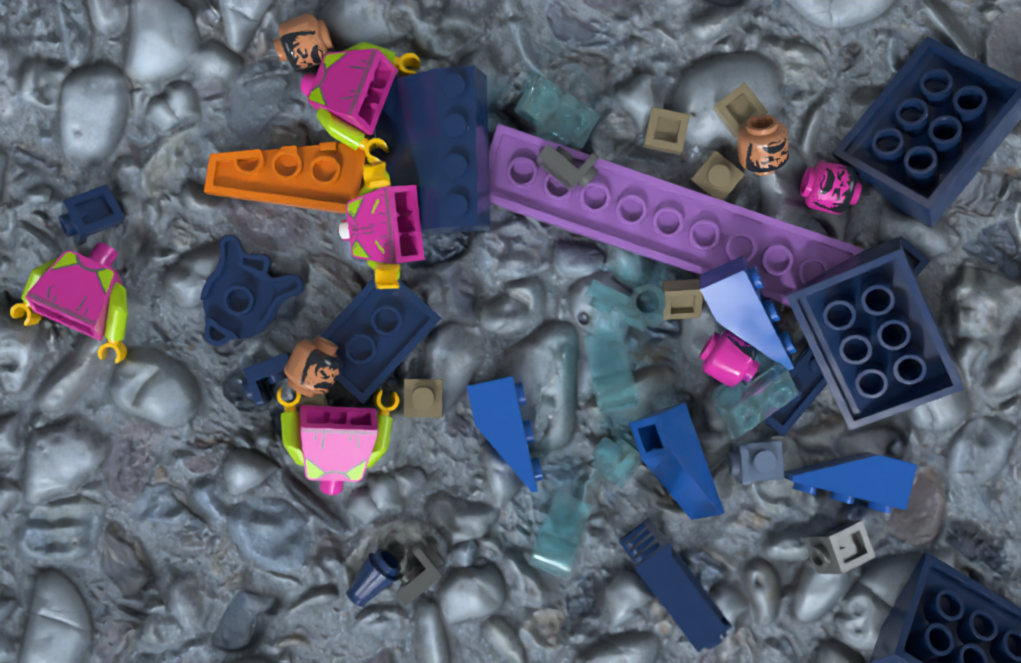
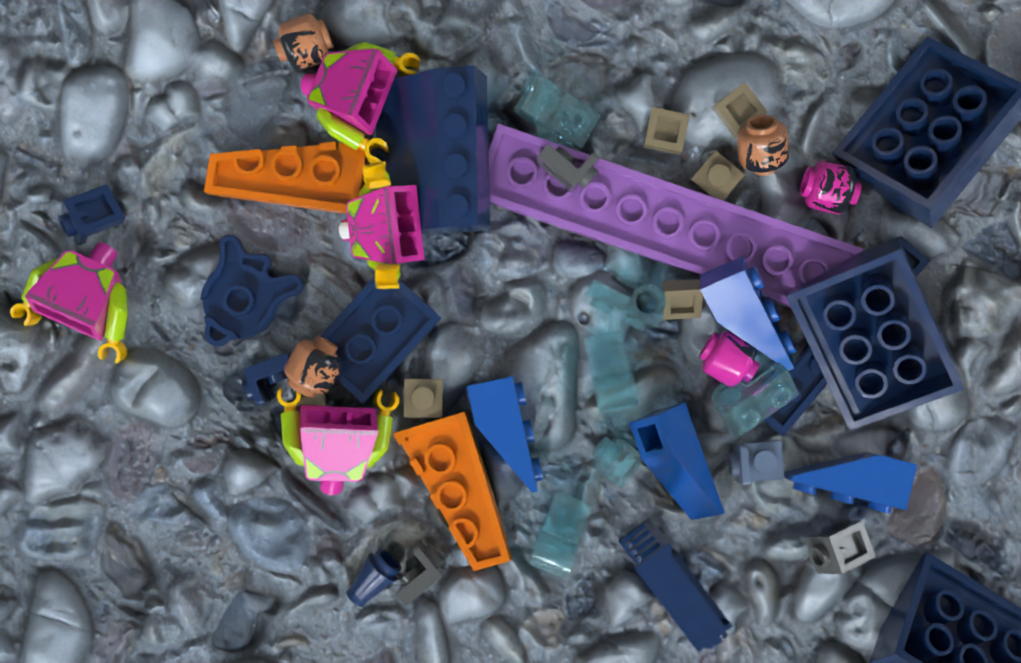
(456, 477): none -> orange wing

